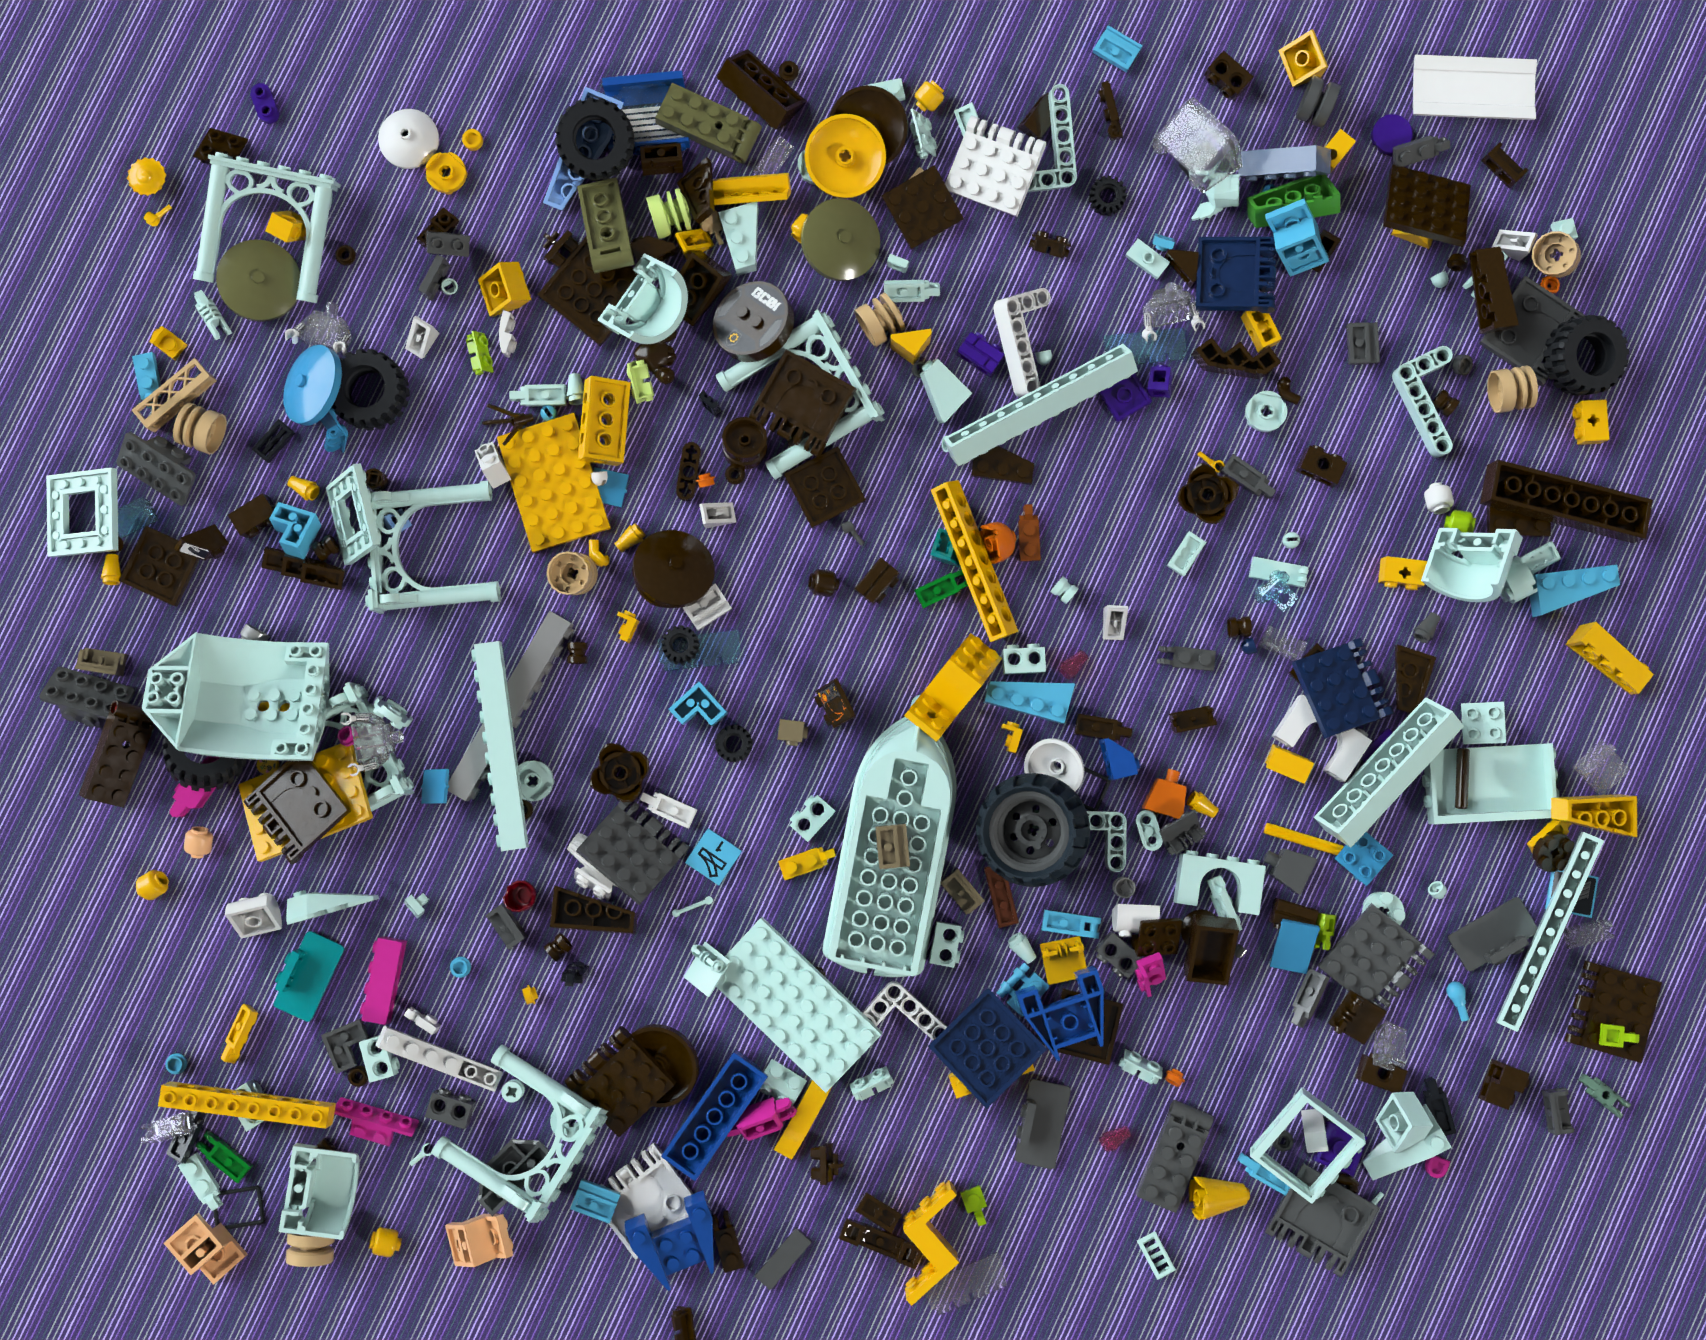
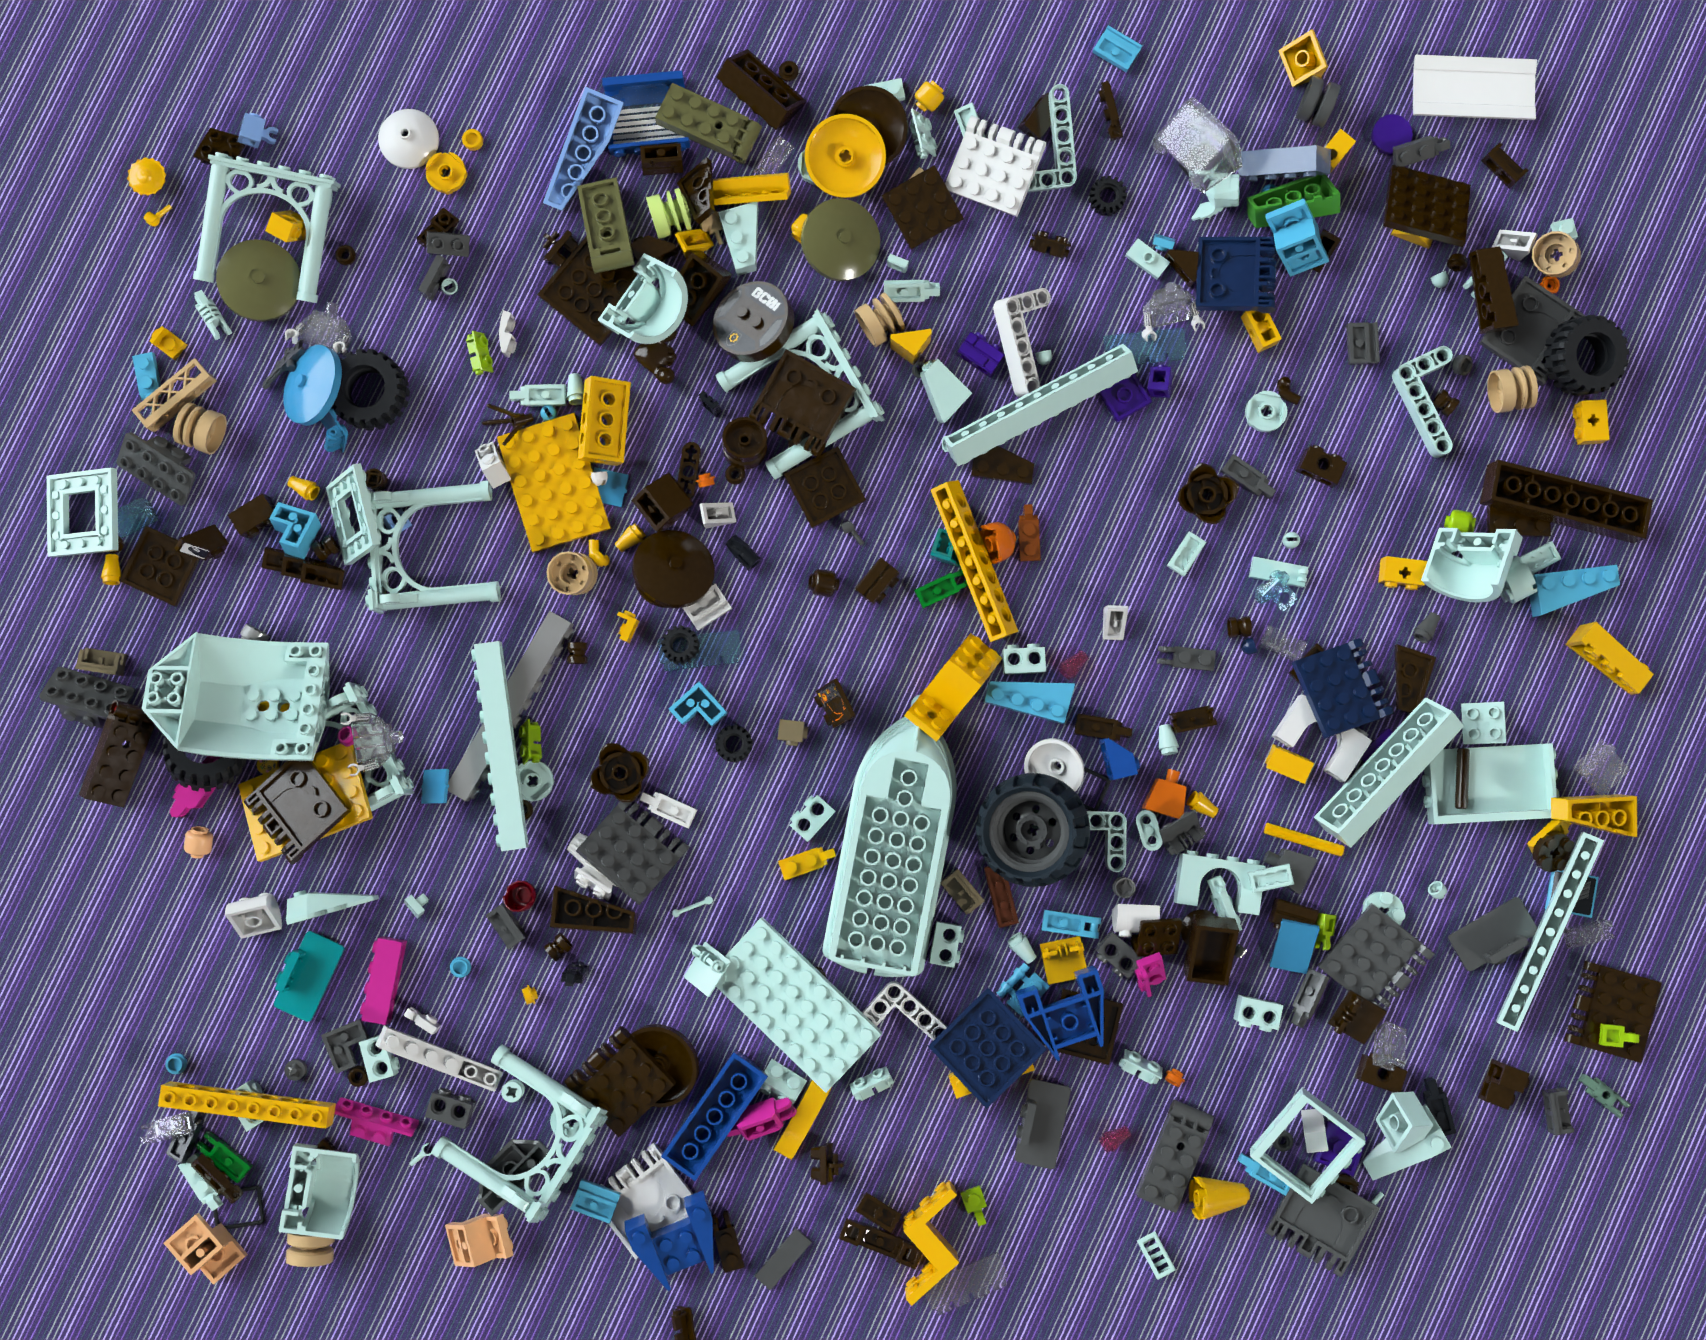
(152, 884): yellow head -> none
(216, 1179): none -> dark brown hinge
(239, 1033): yellow hinge -> none
(253, 131): none -> light blue brick
(263, 102): dark purple plate -> none
(286, 363): none -> dark grey piece
(290, 433): black tile -> none
(295, 1069): none -> dark grey tile
(384, 1242): yellow head -> none
(393, 712): light aqua plate -> none
(421, 337): white slope -> none
(504, 288): yellow slope -> none
(529, 750): none -> lime hinge
(566, 139): black tyre -> none
(637, 372): yellowish green hinge -> none
(662, 502): none -> dark brown slope
(713, 856): medium azure tile -> none
(743, 552): none -> black hinge
(892, 846): dark tan plate -> none
(1012, 740): yellow bracket -> none
(1064, 590): light aqua wheel -> none
(1167, 740): none -> light aqua cone
(1211, 462): yellow hand -> none
(1232, 72): dark brown brick -> none
(1235, 361): dark brown brick -> none
(1259, 1008): none -> light aqua brick
(1271, 878): none -> light aqua plate
(1364, 858): dark azure hinge -> none
(1436, 1166): dark pink tile -> none
(1438, 498): white head -> none
(1457, 994): medium azure piece -> none

